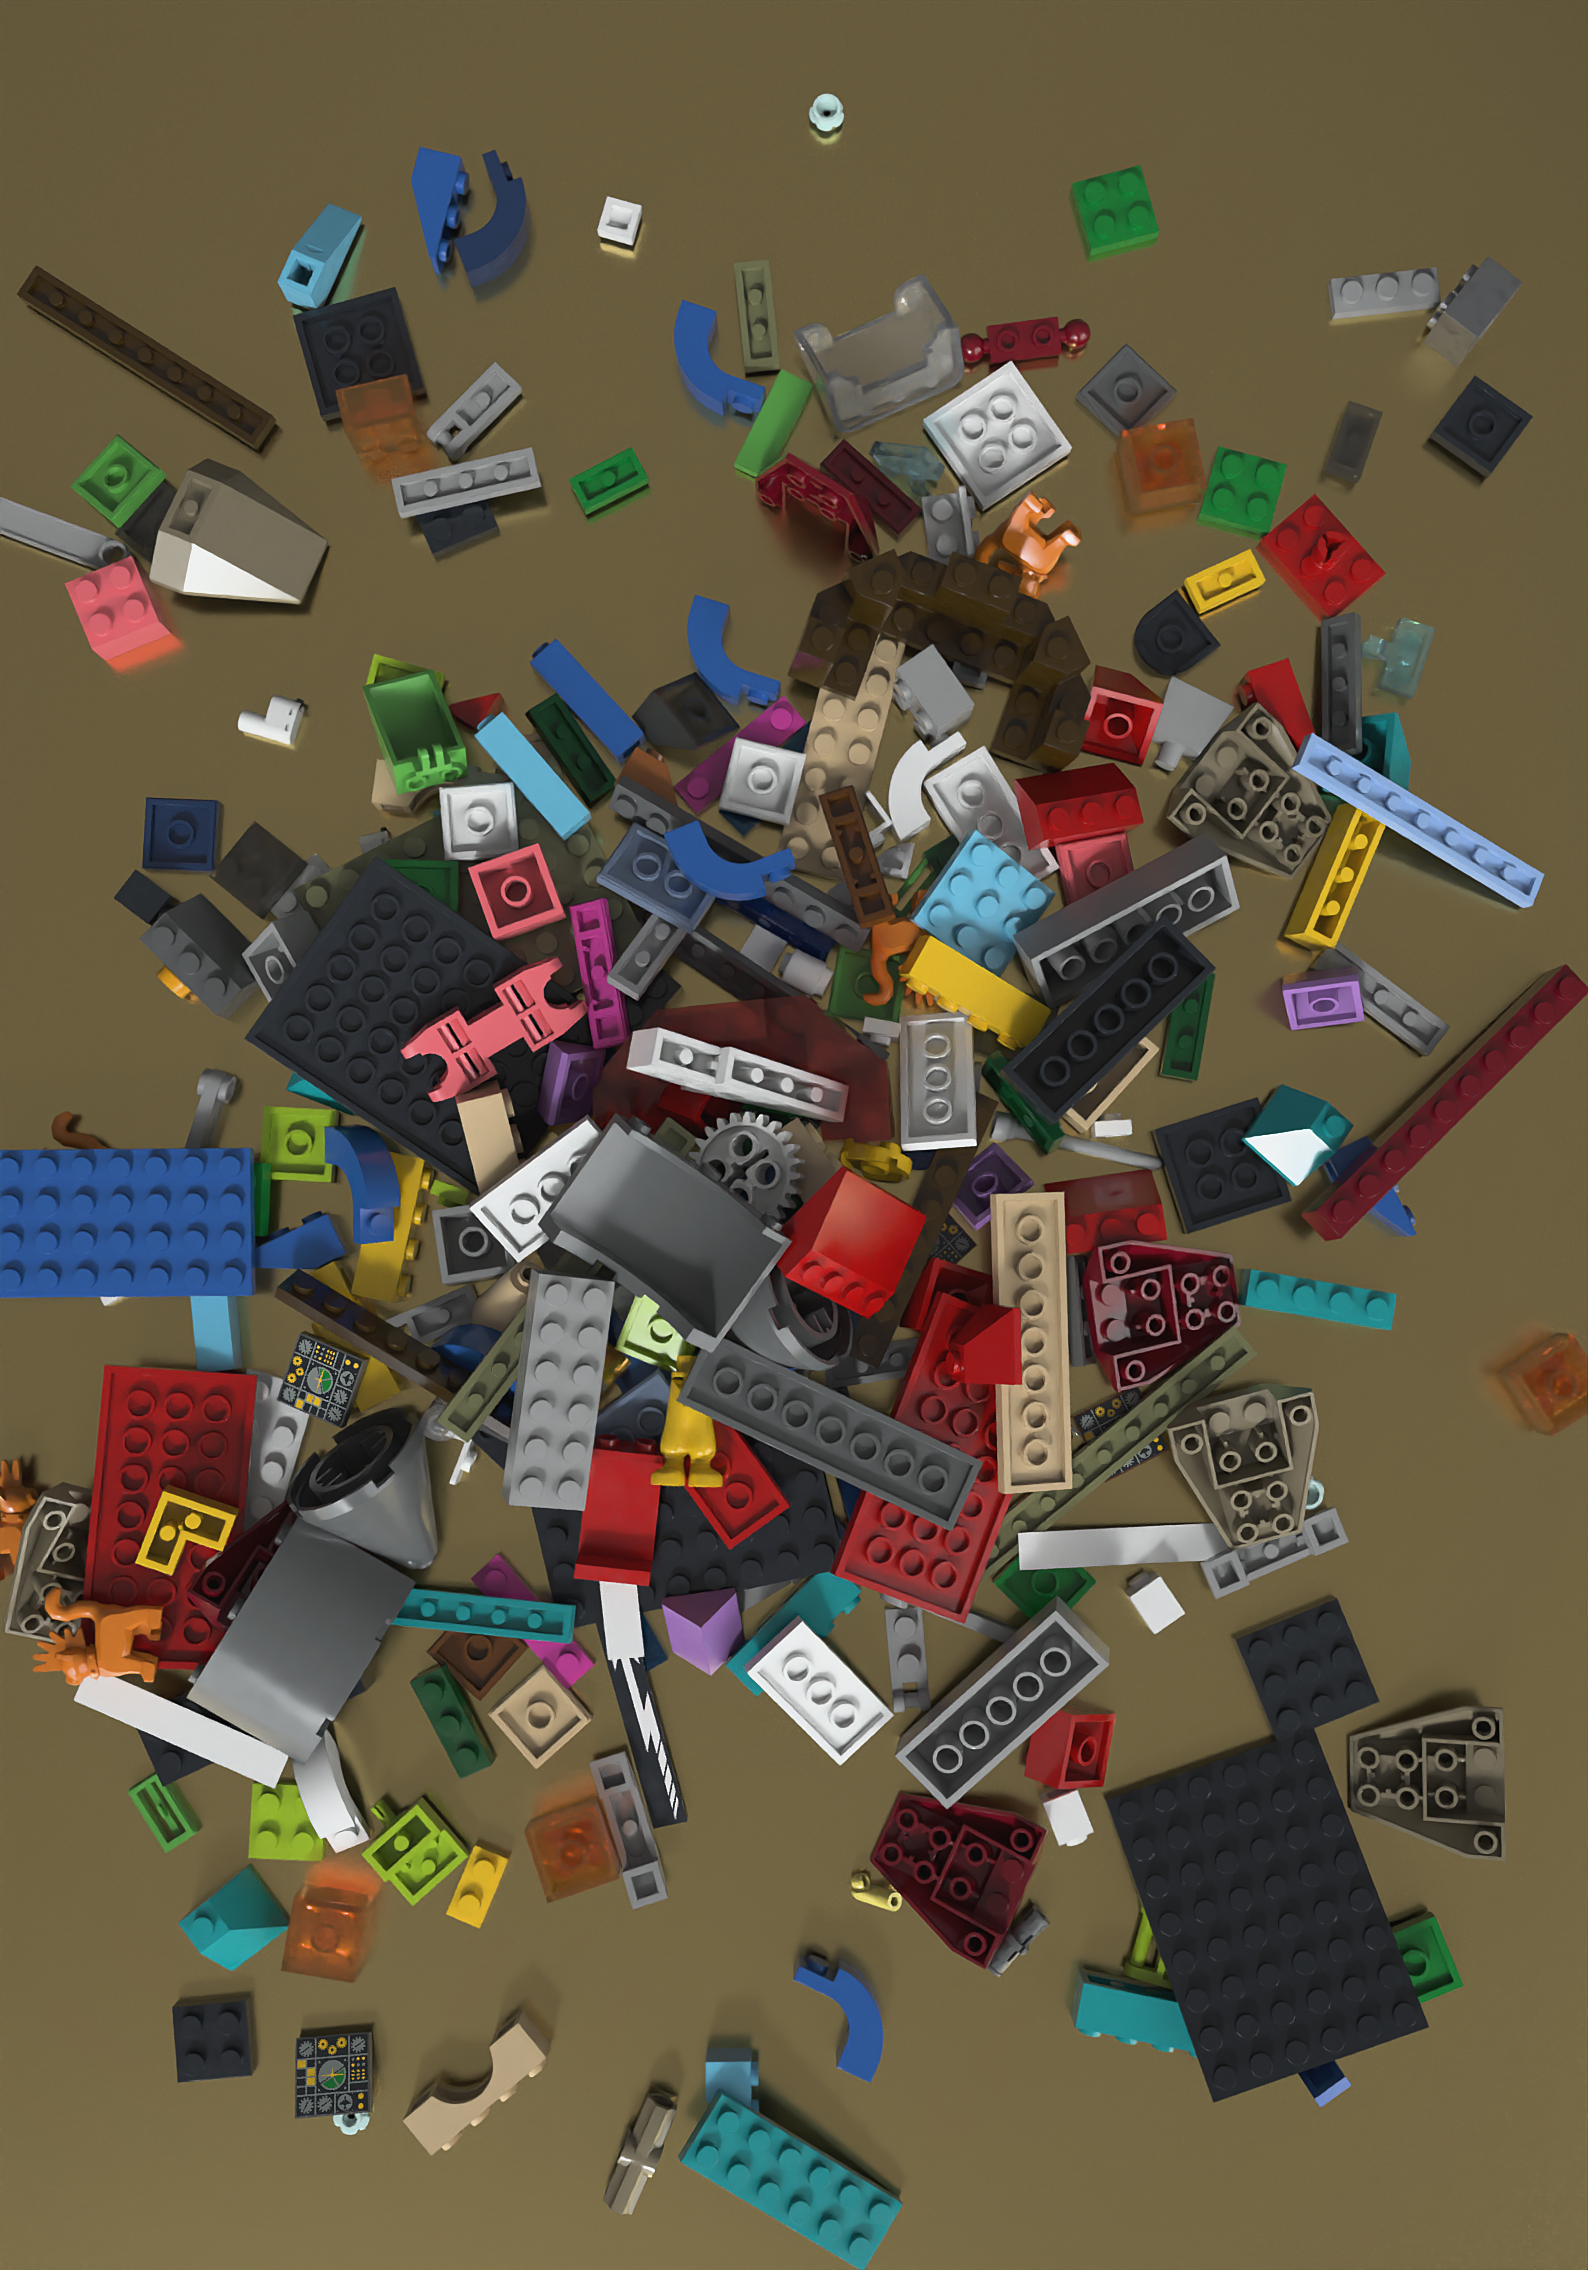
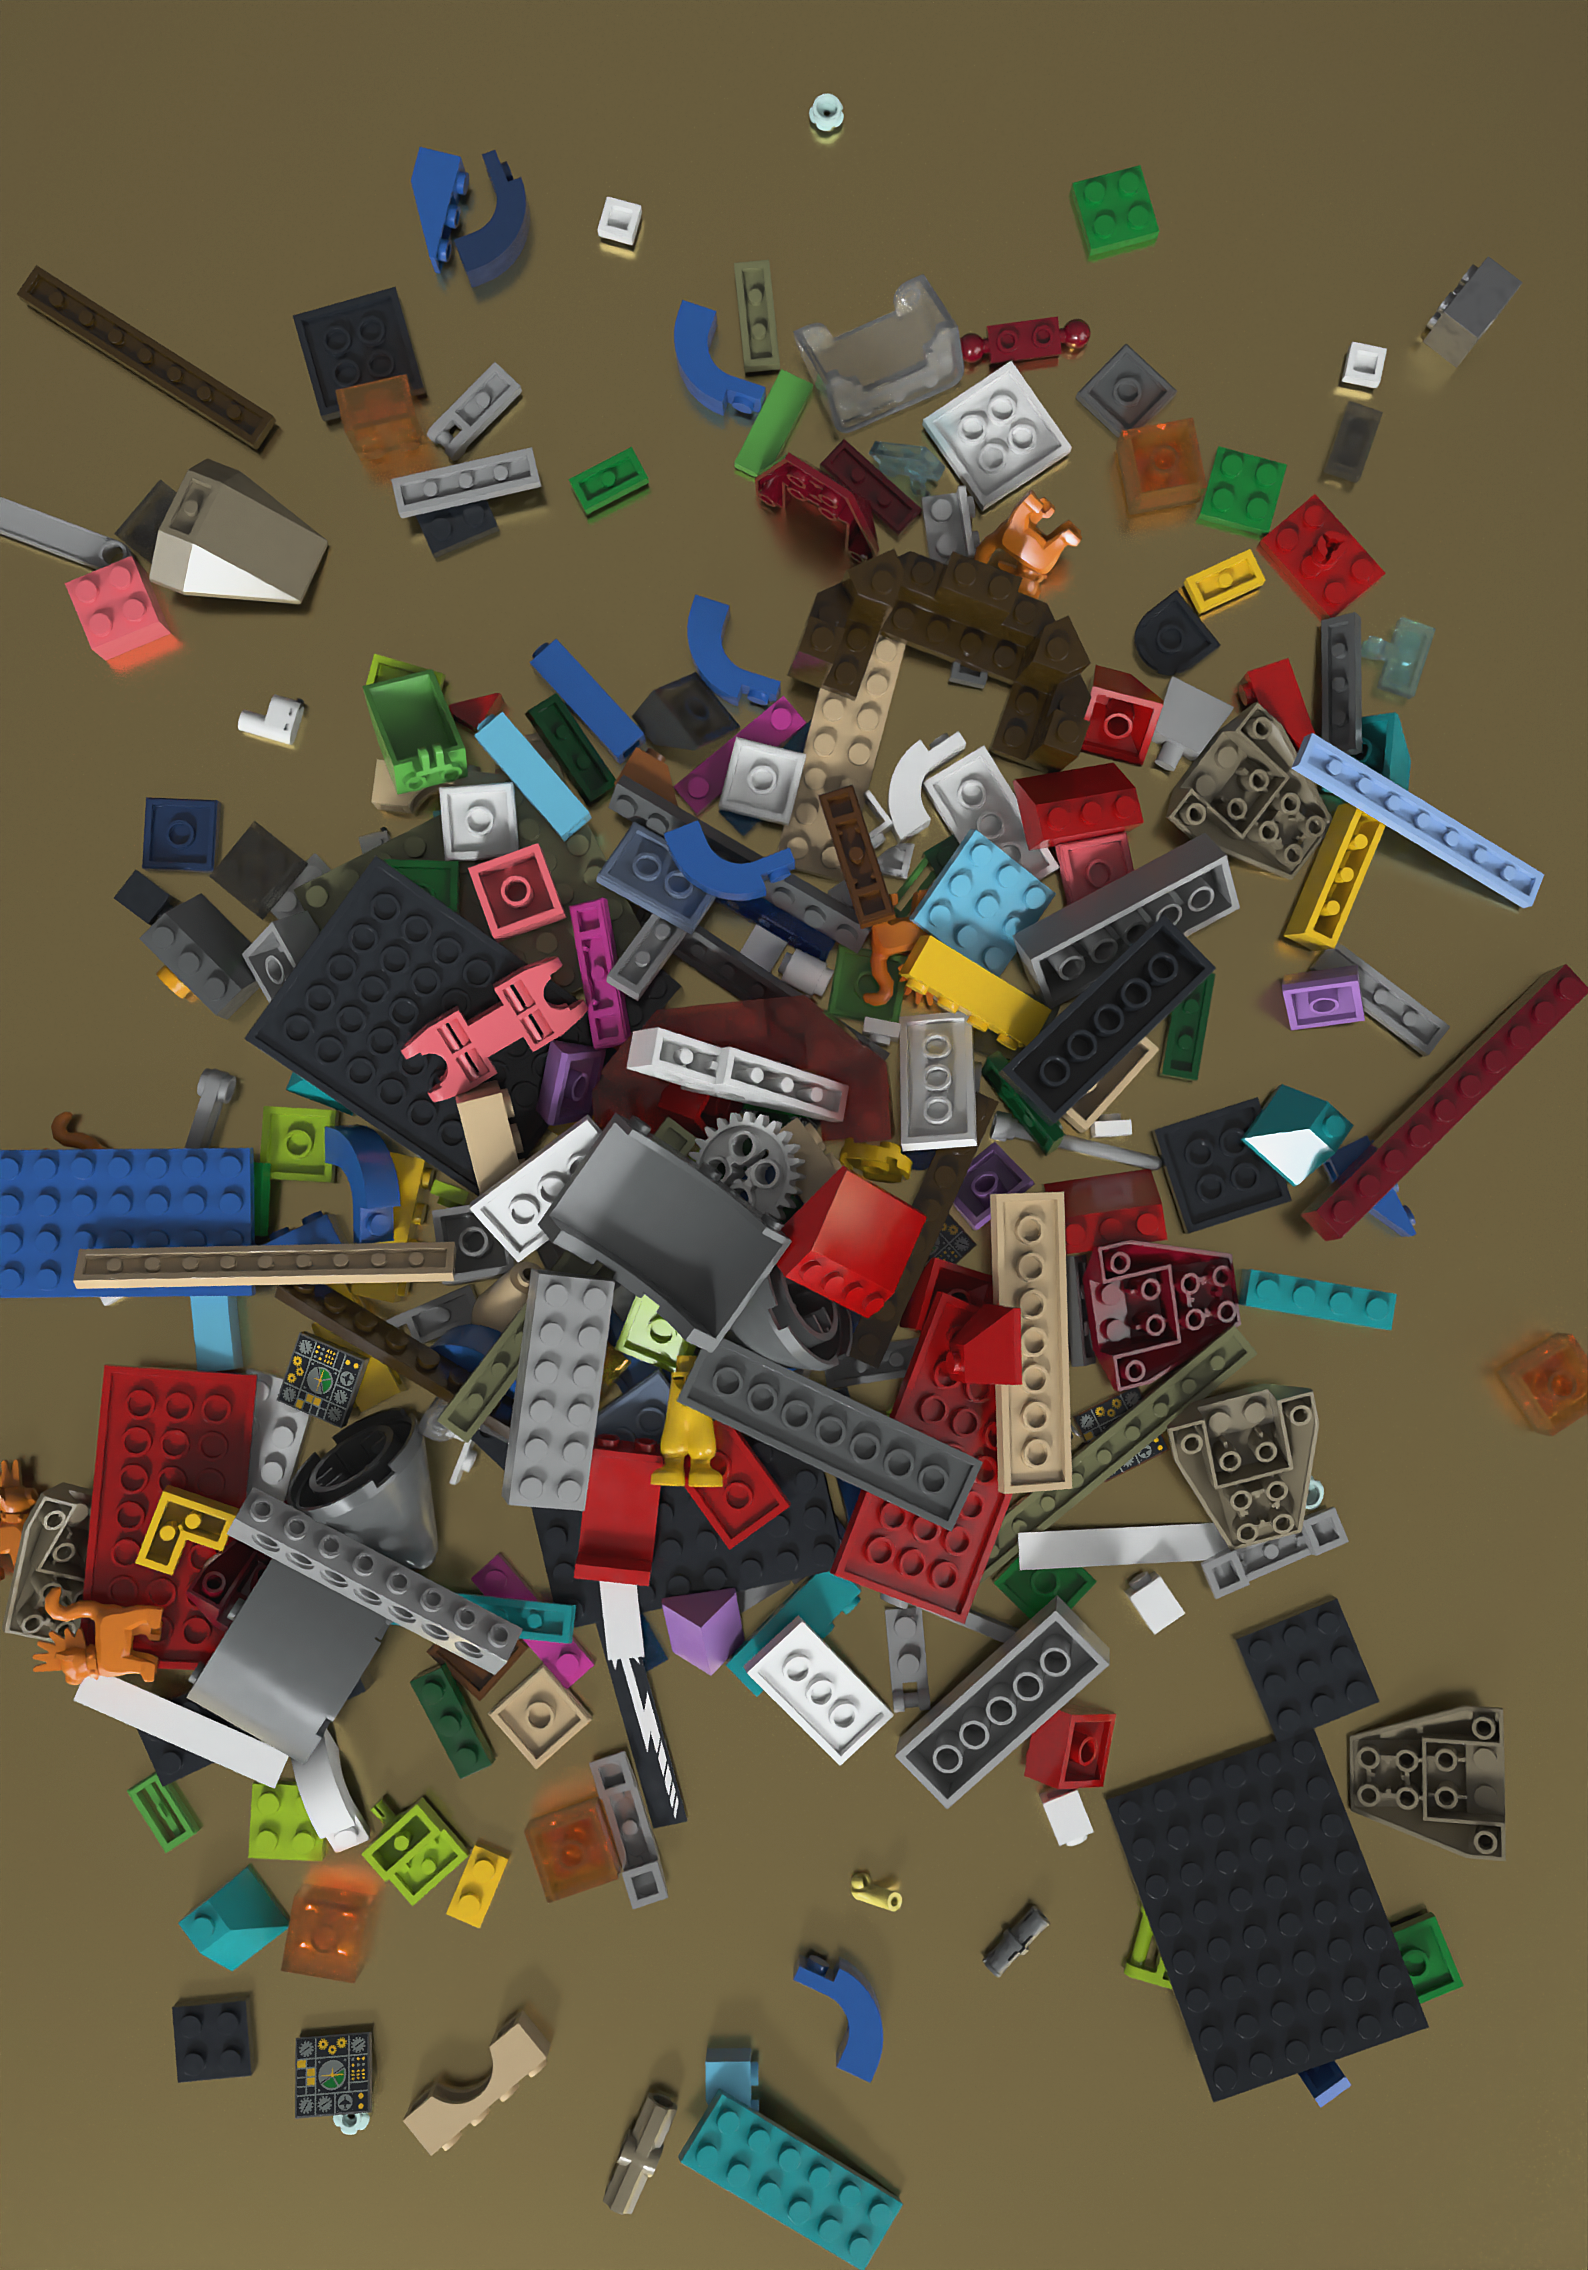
(118, 481): bright green tile -> none
(265, 1265): none -> tan plate
(318, 257): medium azure slope -> none
(374, 1581): none -> light grey brick
(932, 695): light grey brick -> none
(960, 1868): dark red wedge -> none
(1129, 2012): teal brick -> none
(1364, 365): none -> white plate
(1384, 293): light grey plate -> none
(1481, 426): black plate -> none

